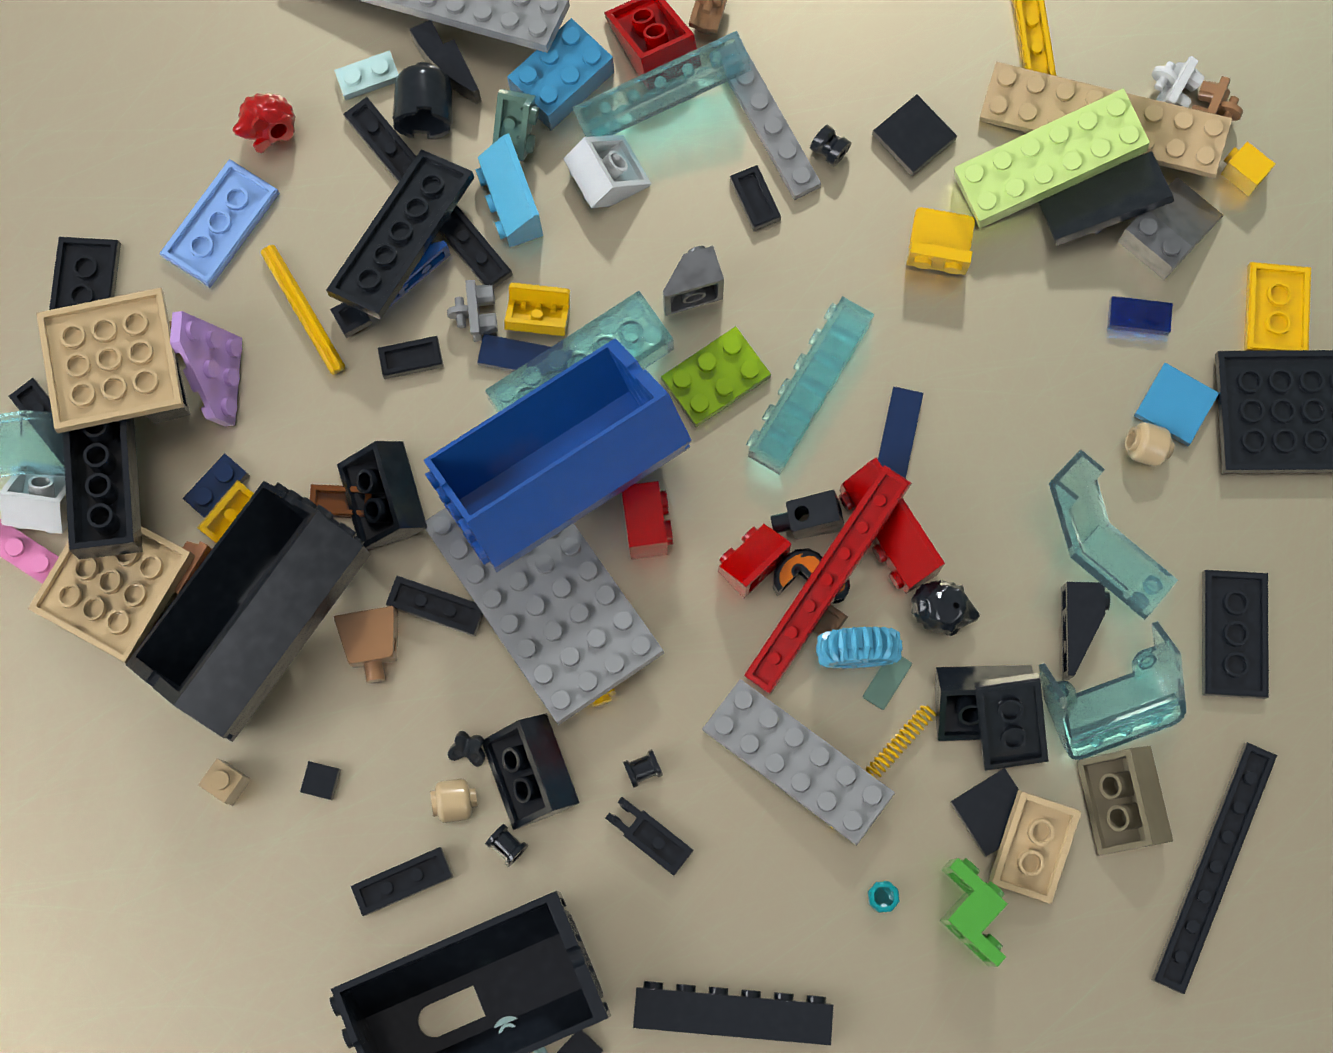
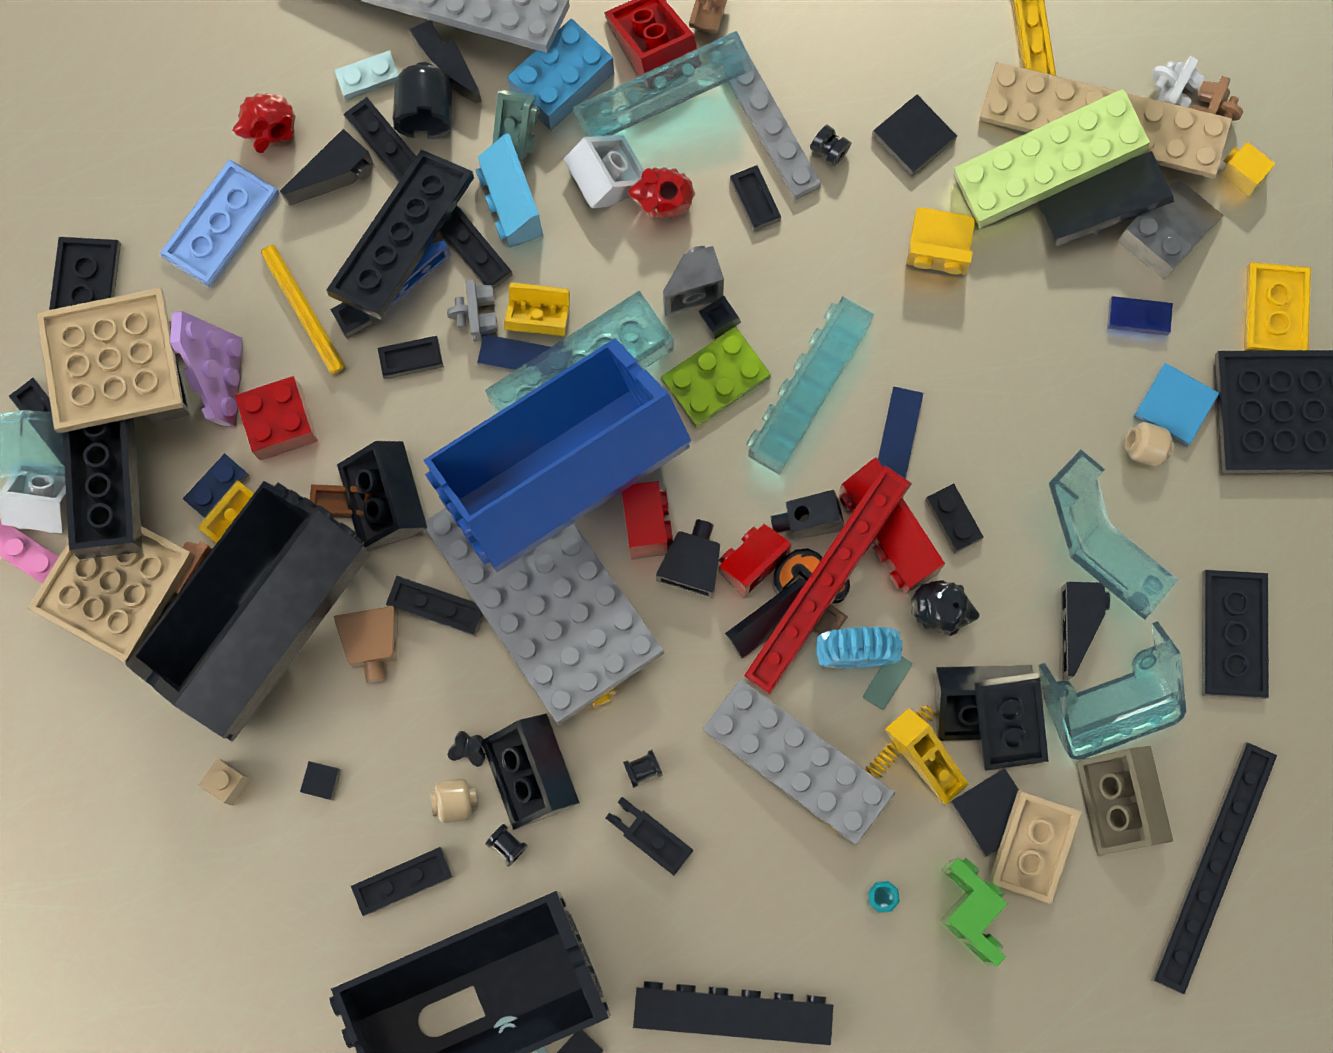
(276, 418): none -> red brick
(332, 168): none -> black slope
(663, 192): none -> red animal
(692, 561): none -> black torso
(719, 316): none -> black plate
(761, 623): none -> black tile
(927, 755): none -> yellow slope
(954, 518): none -> black plate

